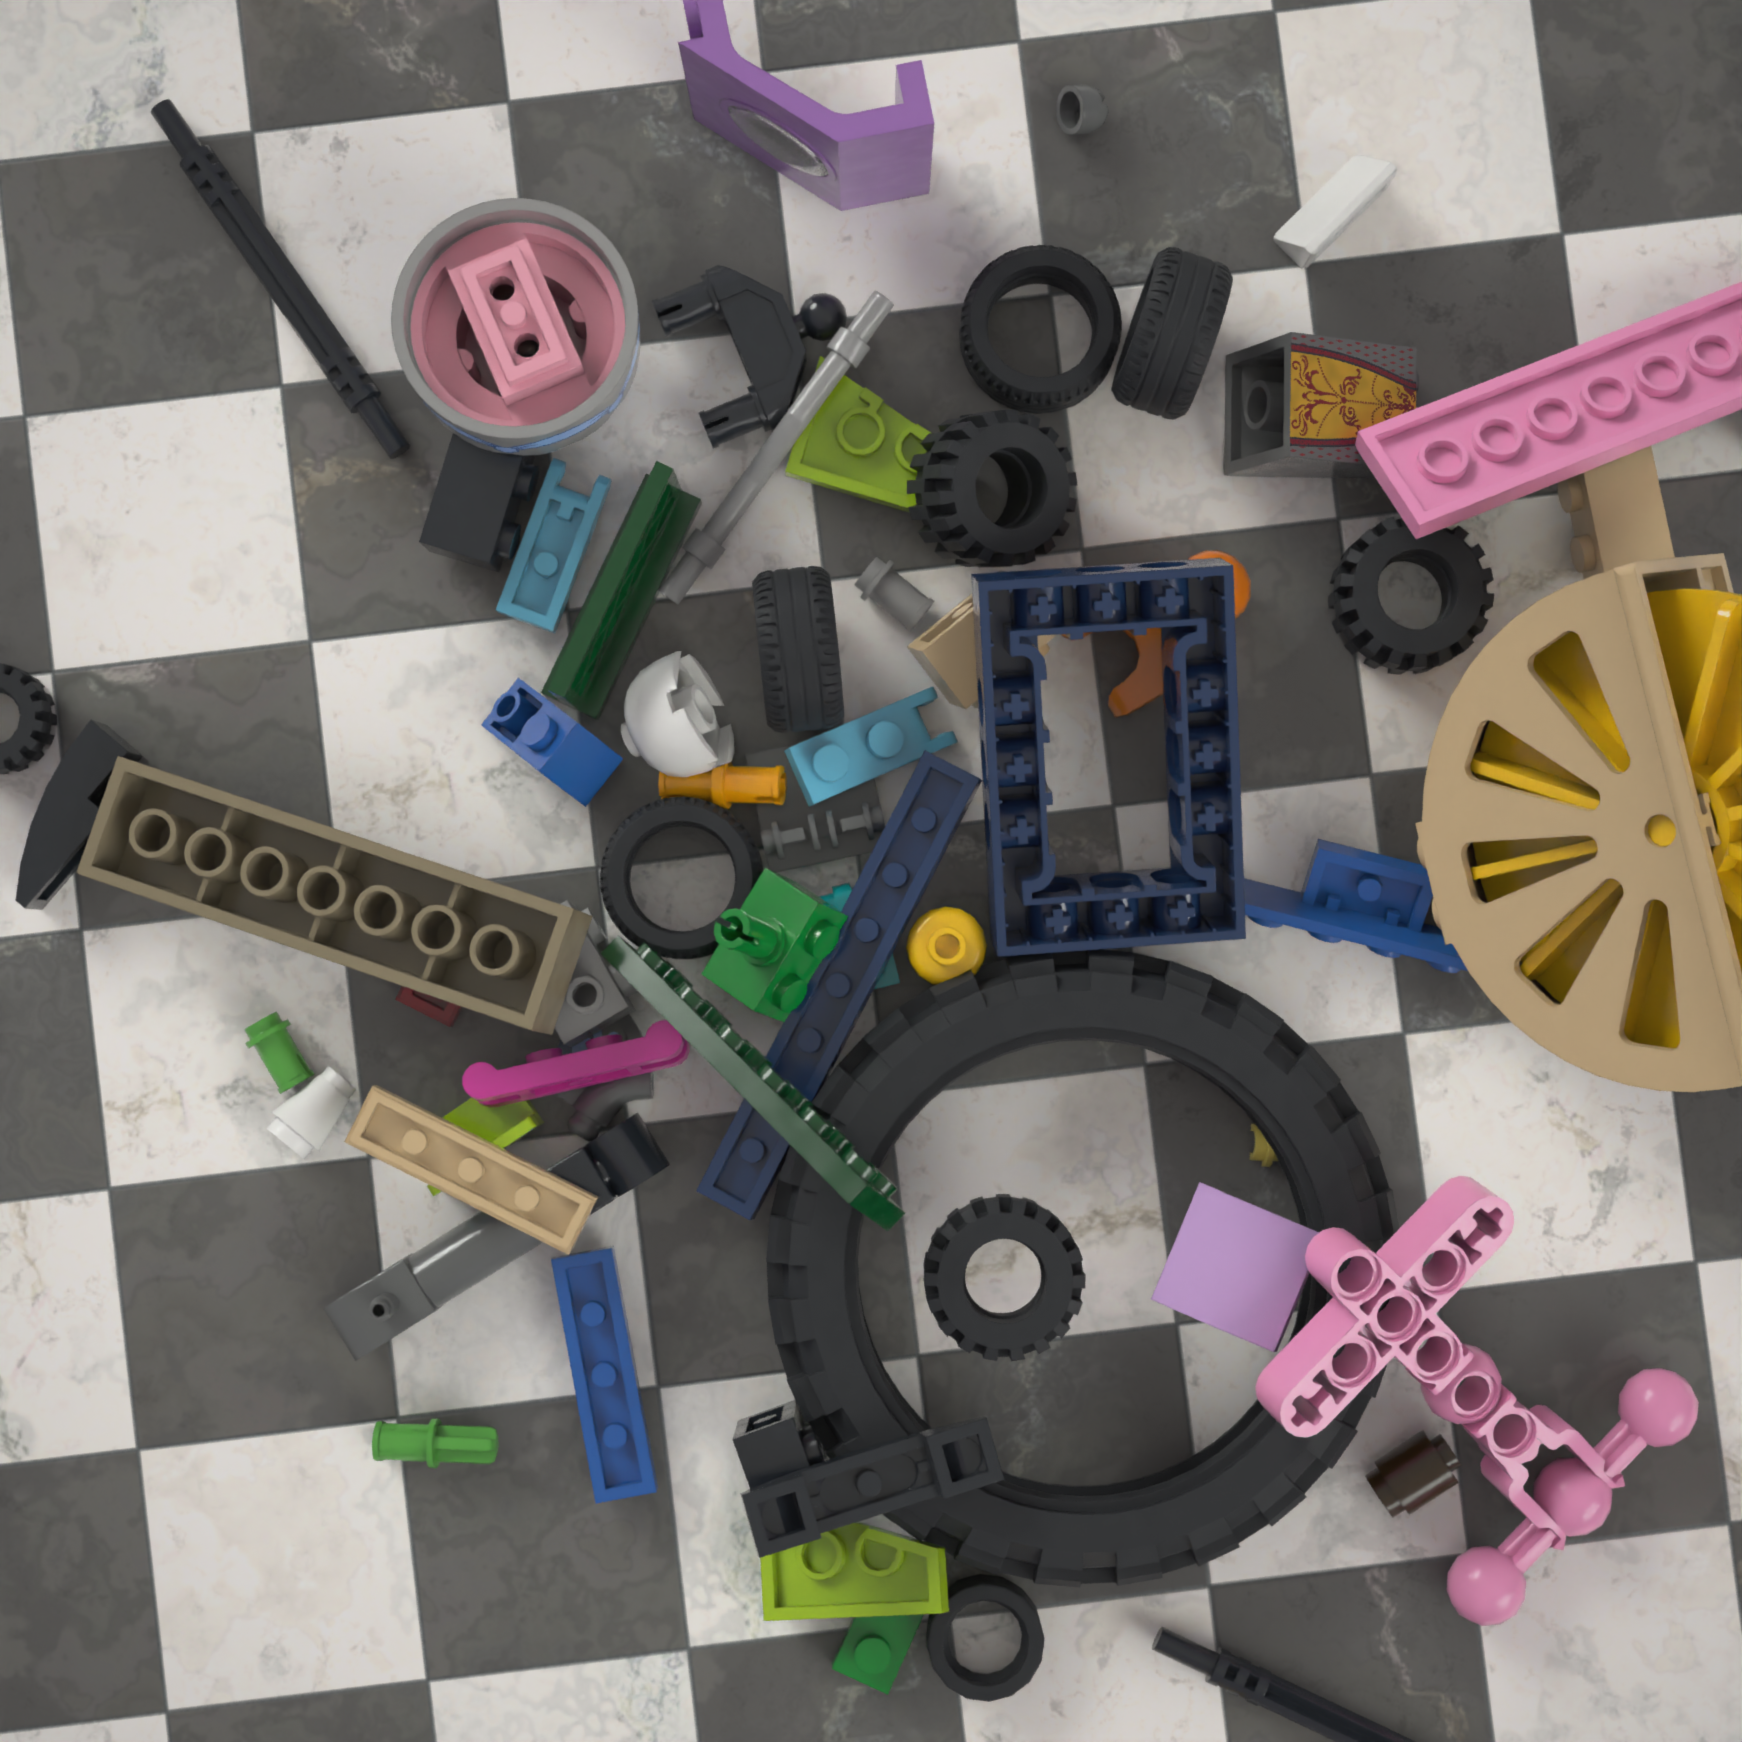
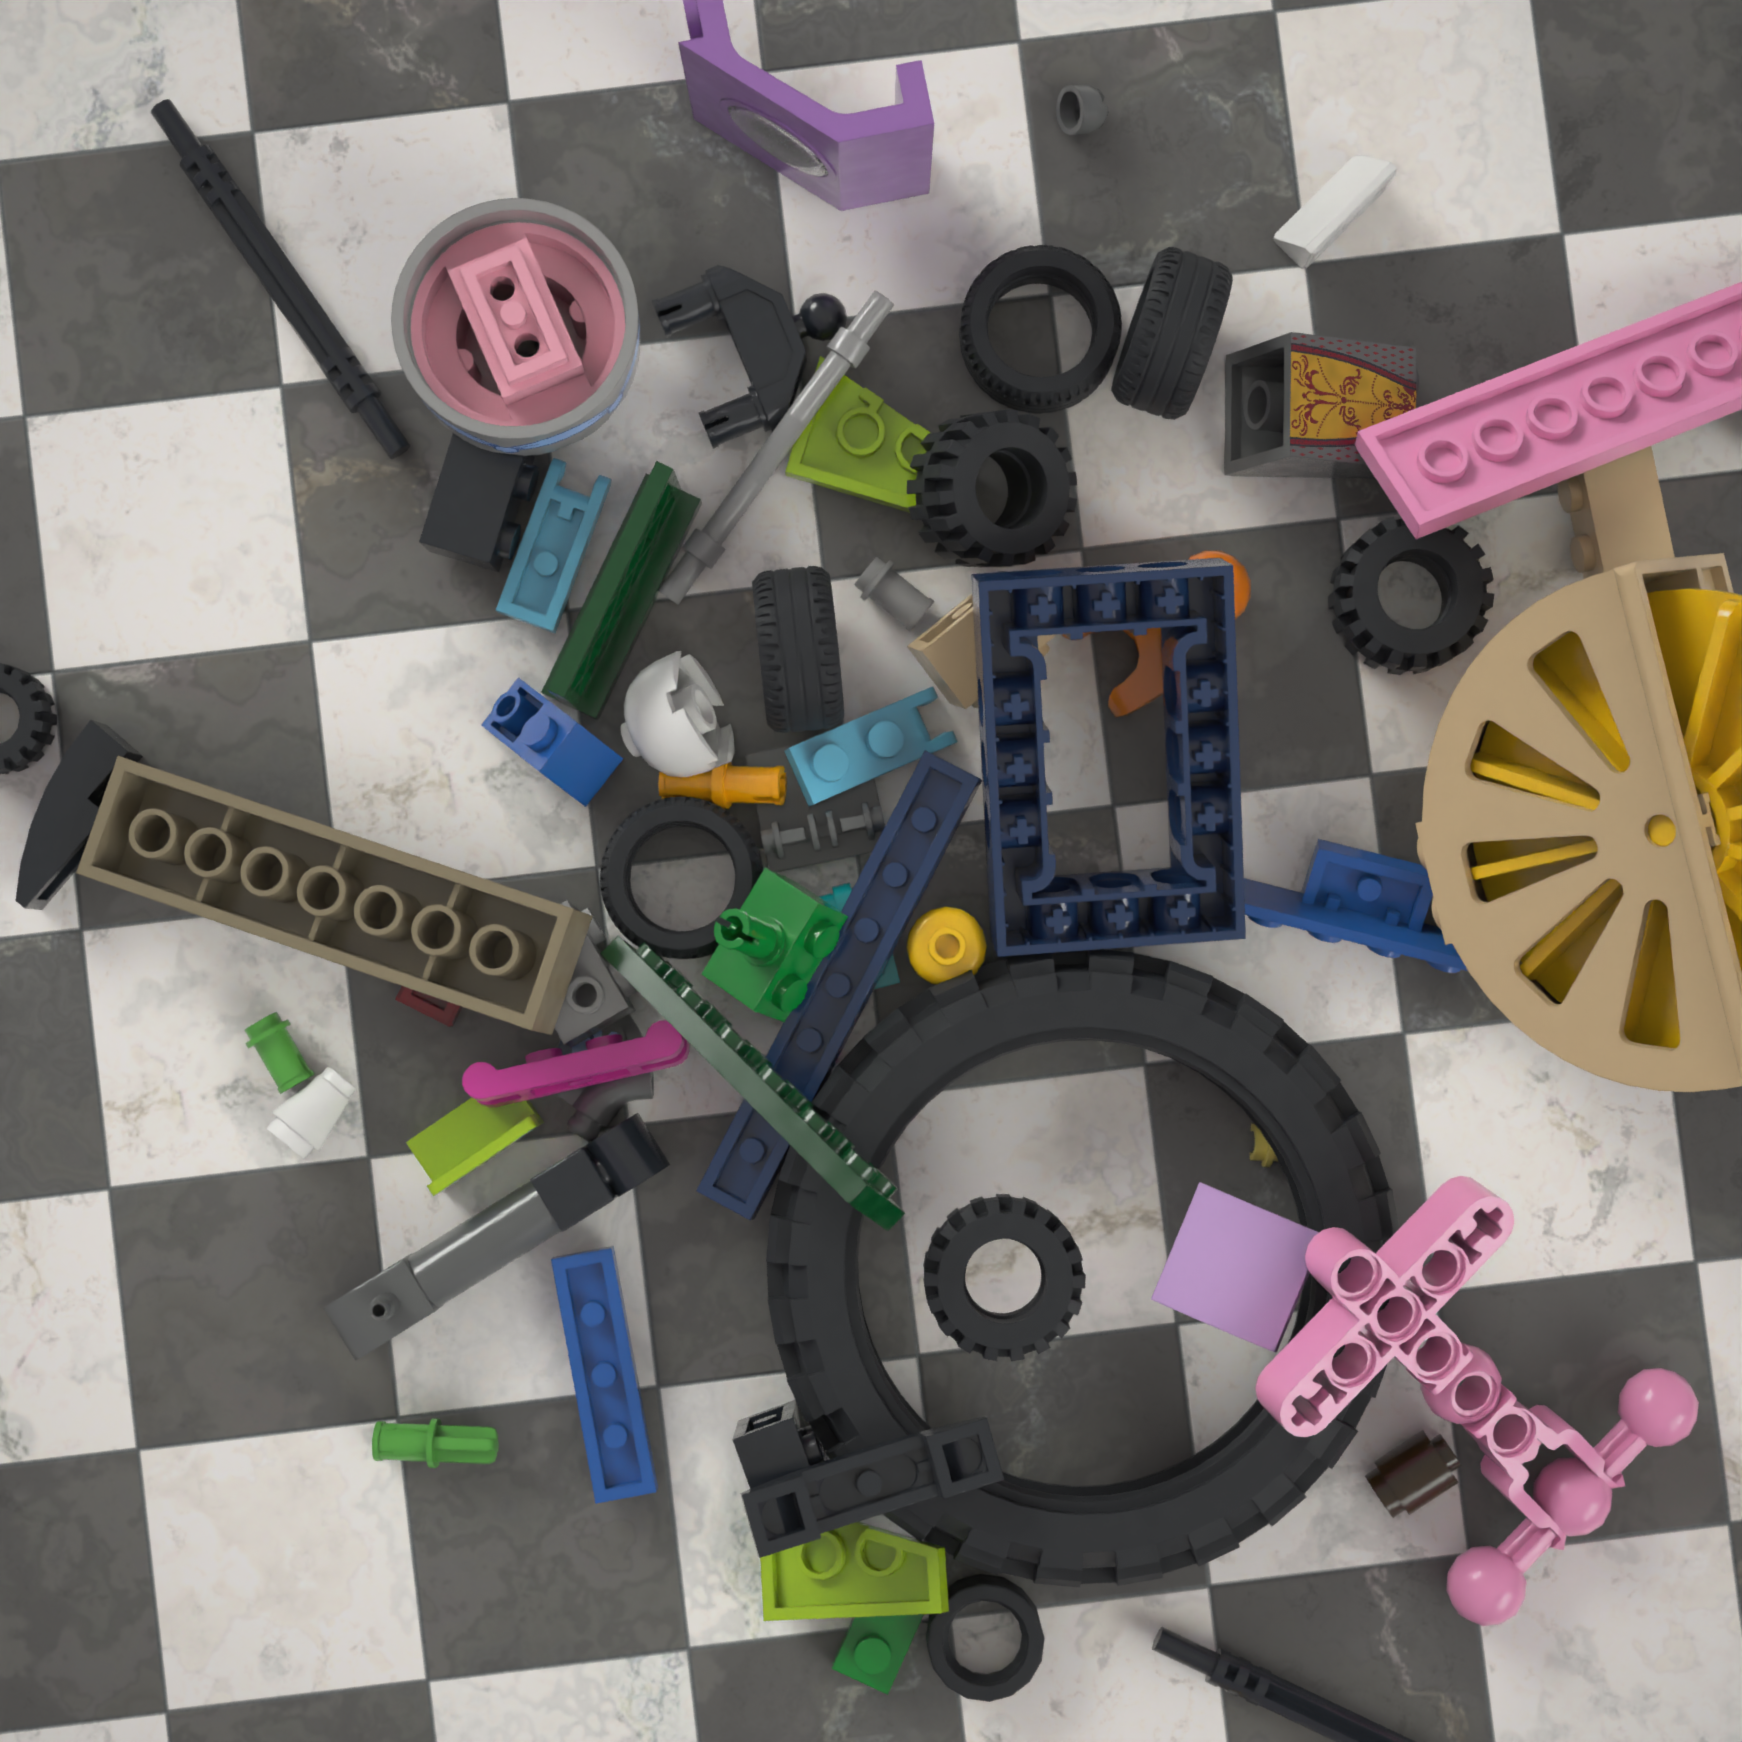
(471, 1169): tan tile -> none

